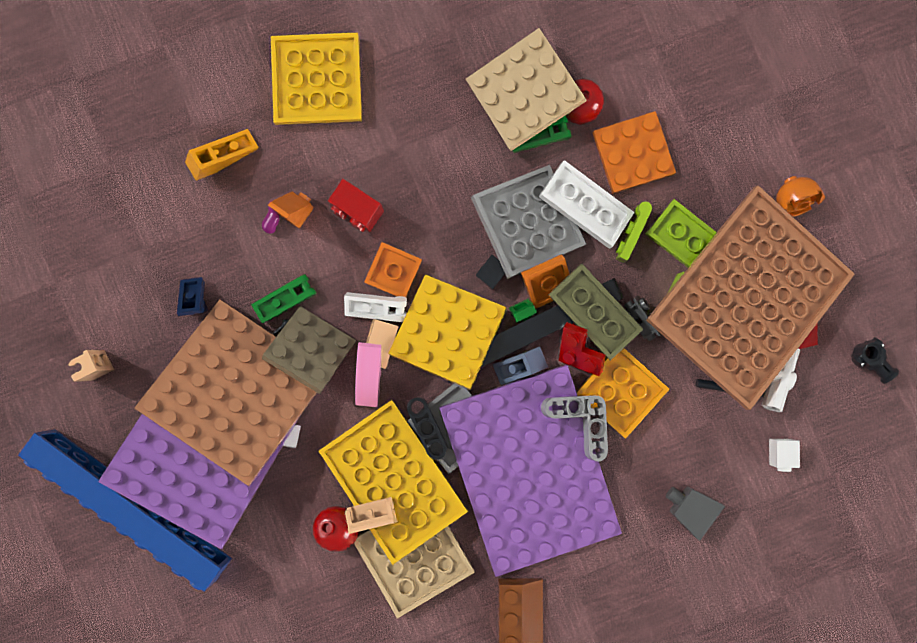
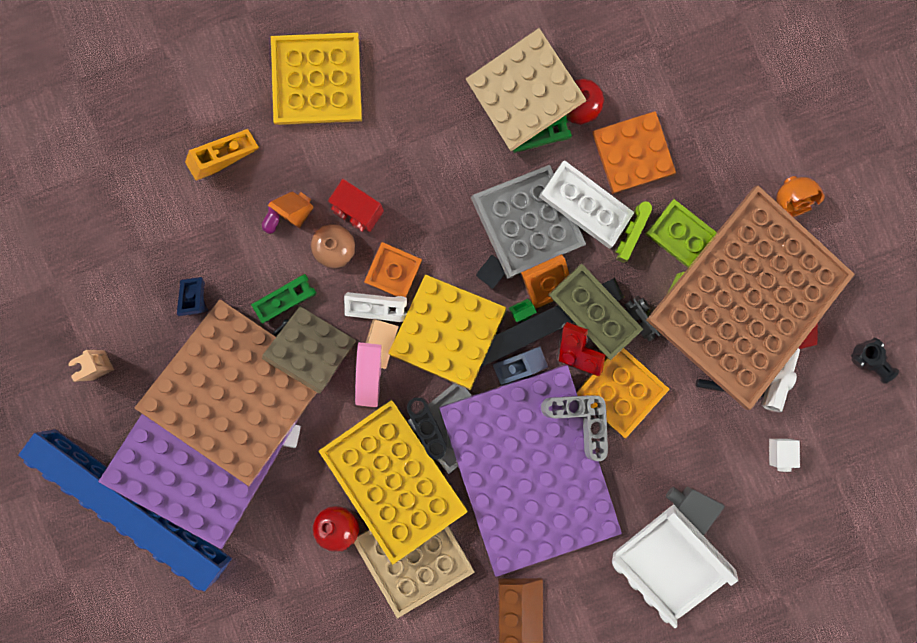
(333, 246): none -> nougat cylinder
(370, 515): light nougat hinge -> none
(672, 565): none -> white panel

